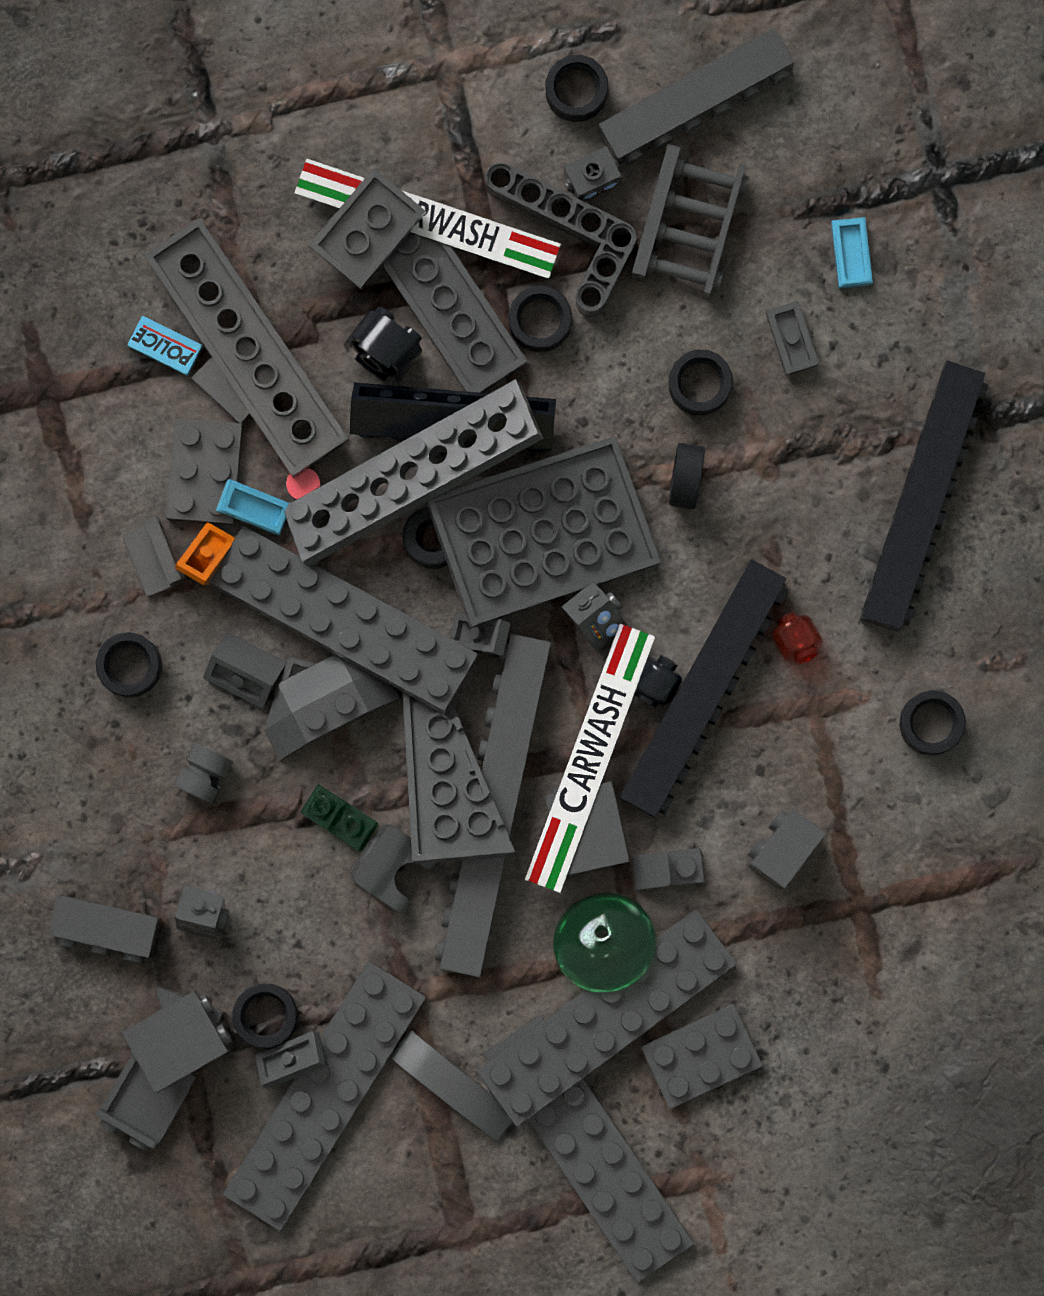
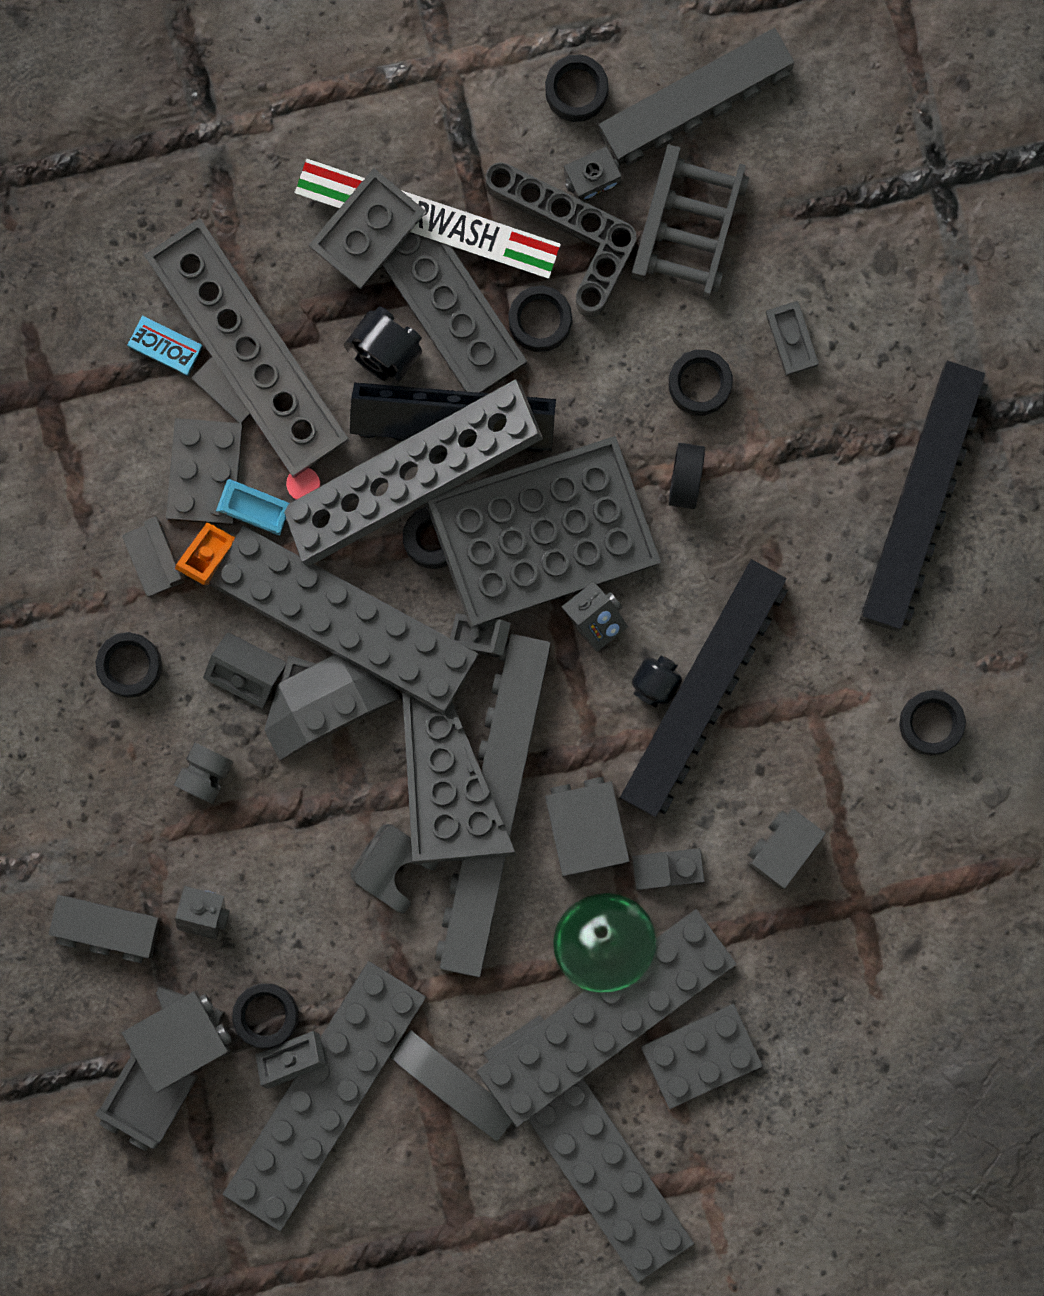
(339, 817): clear green slope -> none
(590, 758): white sticker -> none
(797, 638): clear red head -> none
(851, 252): medium azure tile -> none

